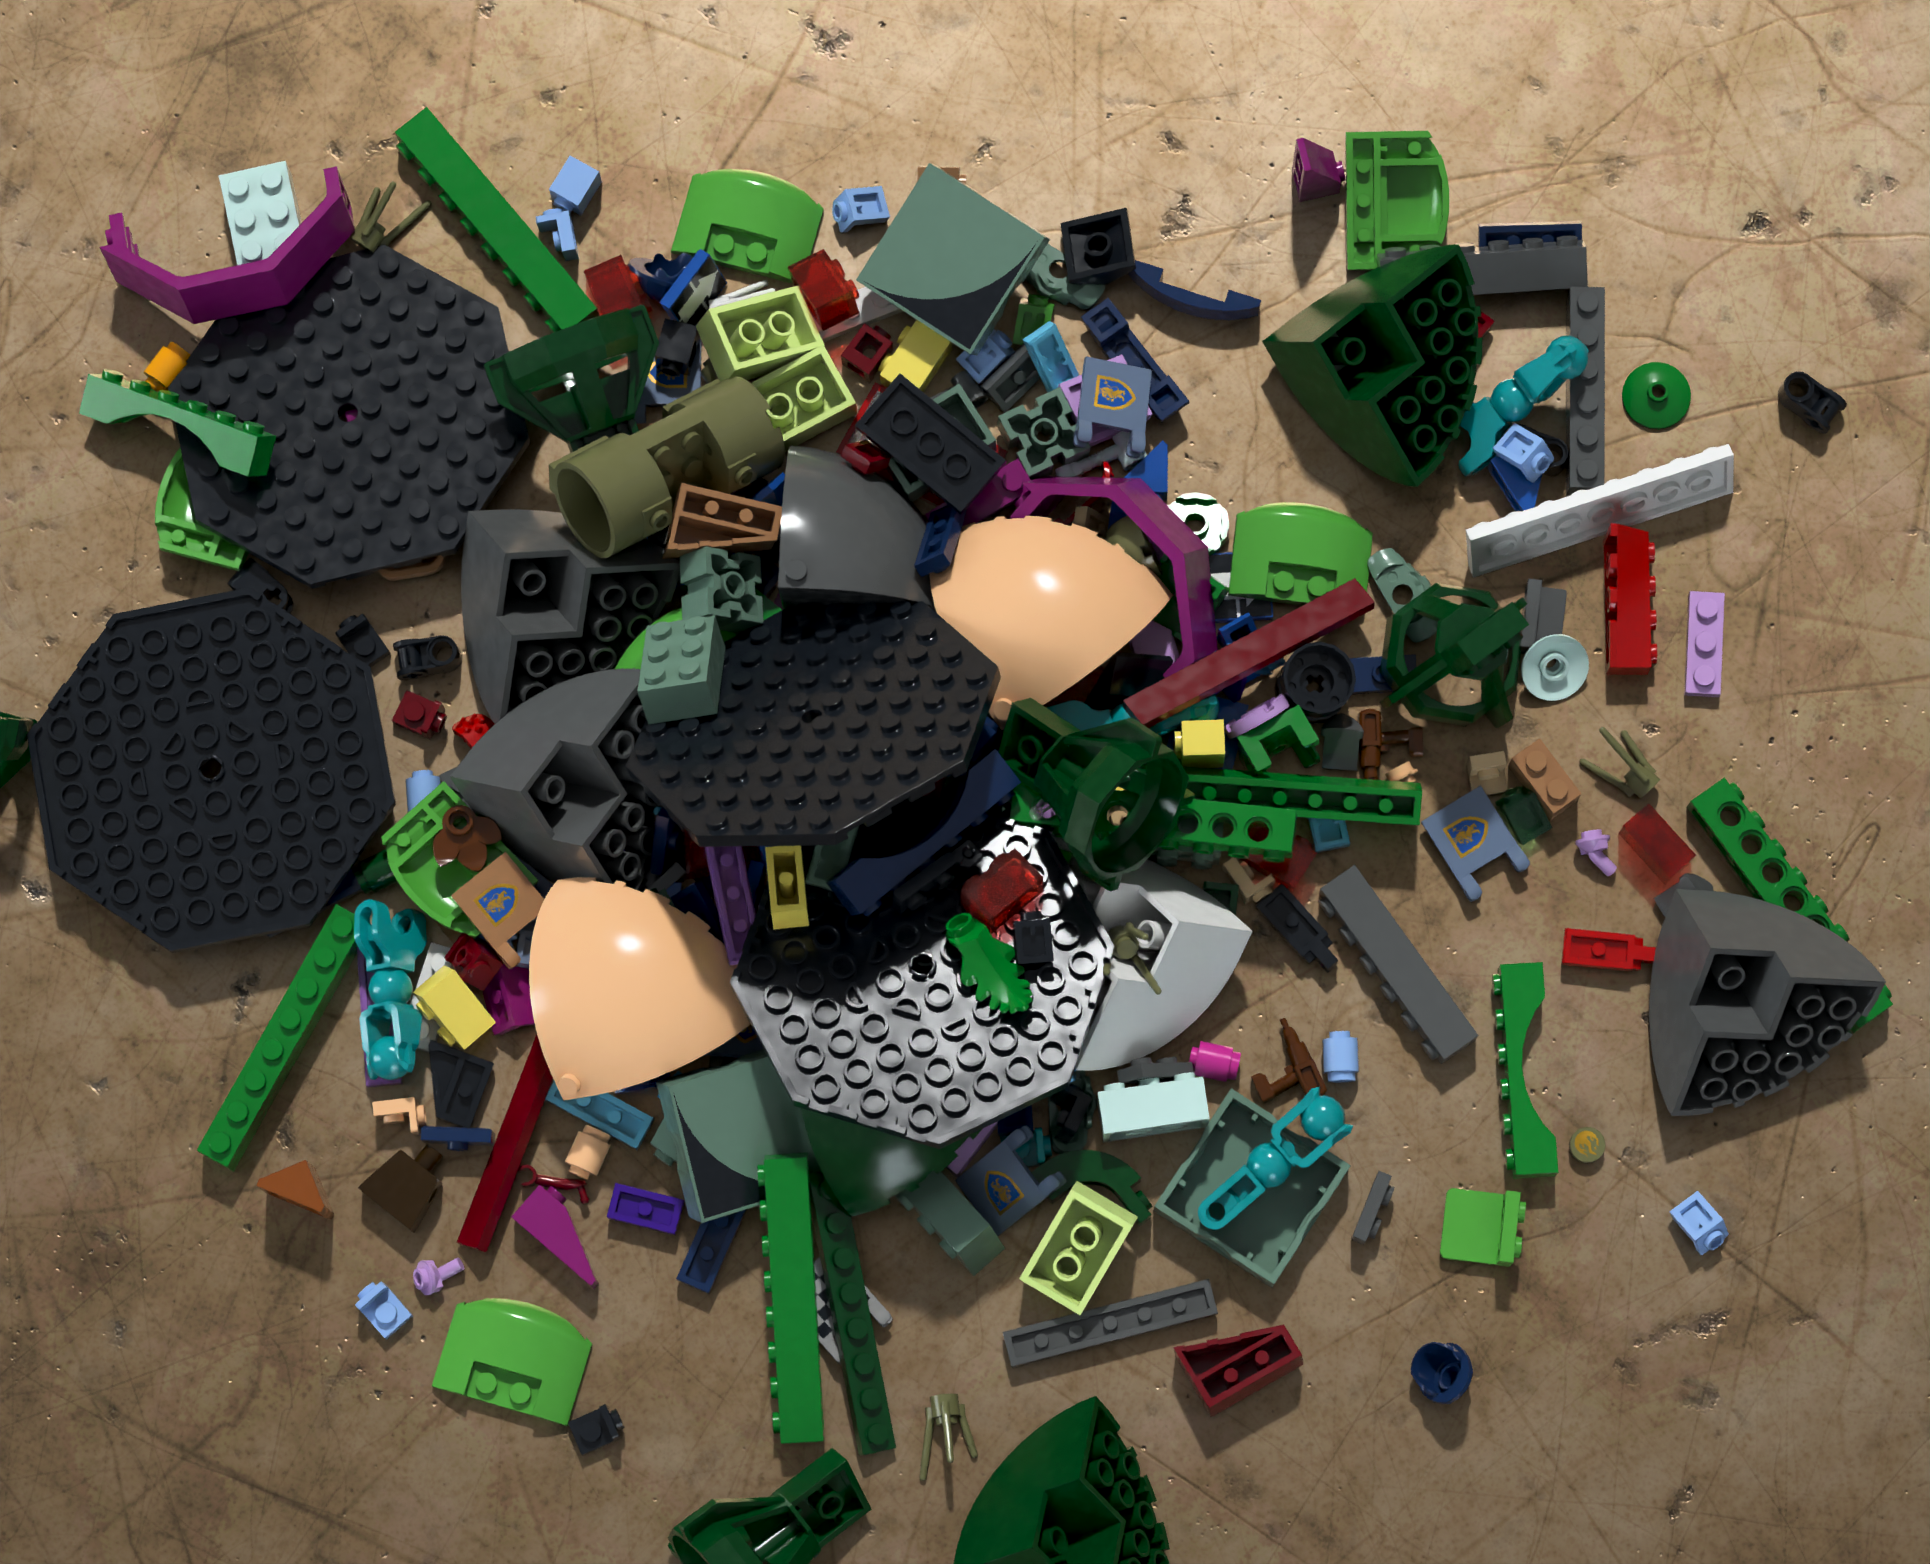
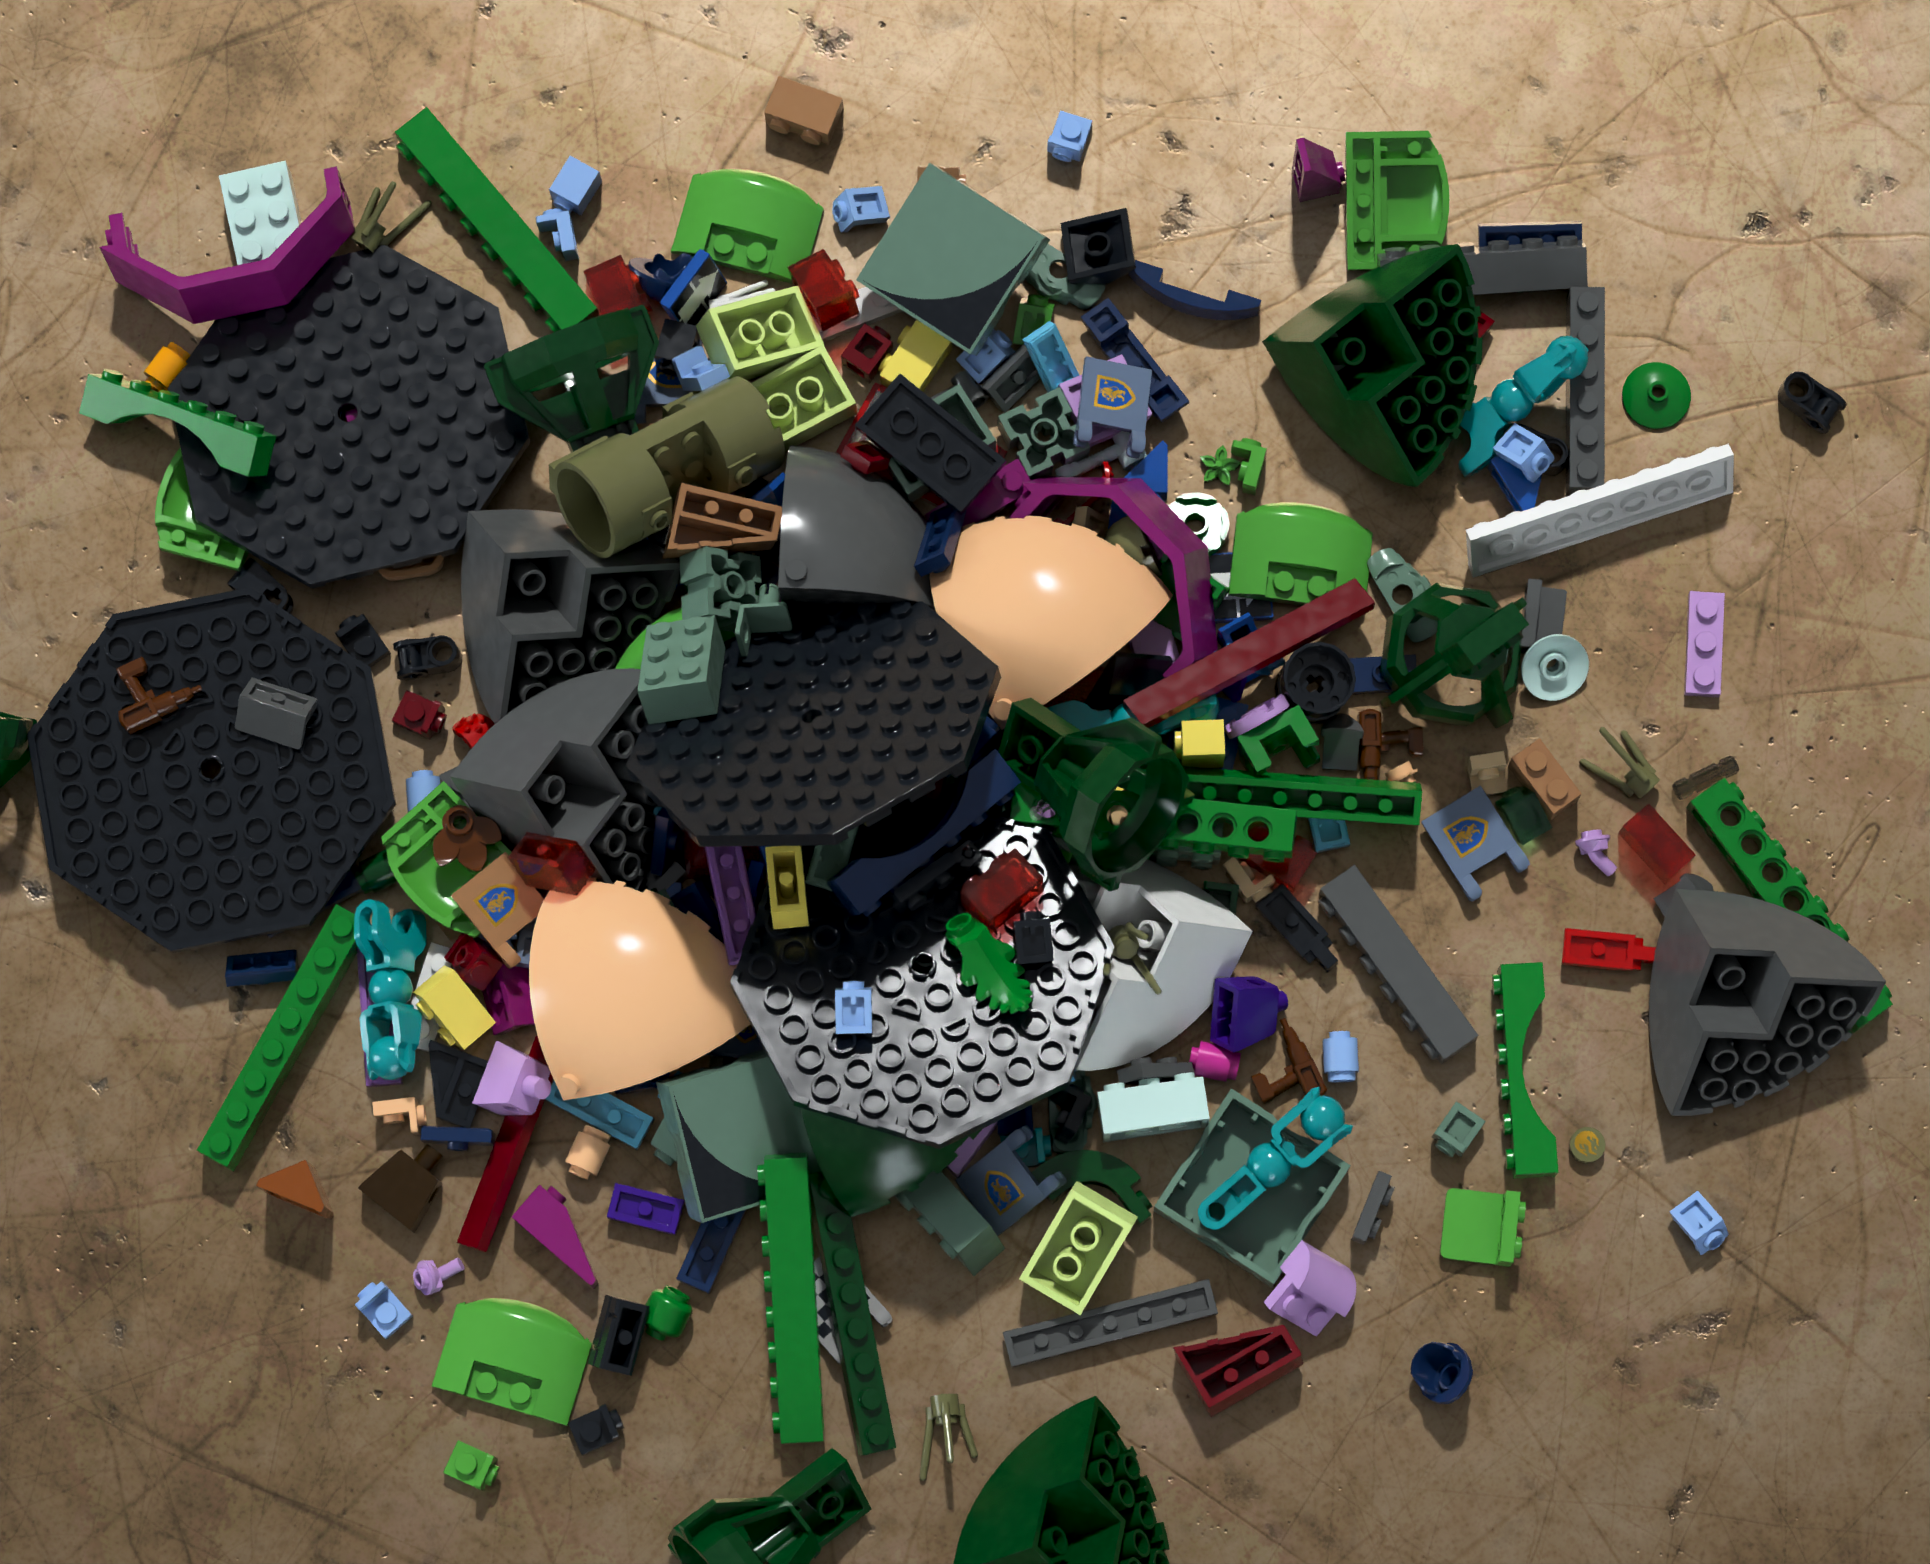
(147, 708): none -> reddish brown piece
(261, 968): none -> dark blue plate
(274, 713): none -> dark grey panel
(472, 1466): none -> bright green bracket
(512, 1082): none -> lavender torso
(551, 863): none -> clear red brick
(555, 1182): dark red piece -> none
(618, 1335): none -> black brick
(667, 1313): none -> green head
(696, 371): none -> light blue bracket
(765, 616): none -> sand green bracket
(803, 111): none -> medium nougat brick
(853, 1008): none -> light blue bracket
(1069, 137): none -> light blue bracket
(1219, 466): none -> bright green plant
(1244, 1011): none -> dark purple torso
(1249, 471): none -> bright green bracket
(1312, 1289): none -> lavender brick
(1457, 1130): none -> sand green bracket
(1628, 601): red wedge -> none
(1705, 777): none -> clear smoke axle

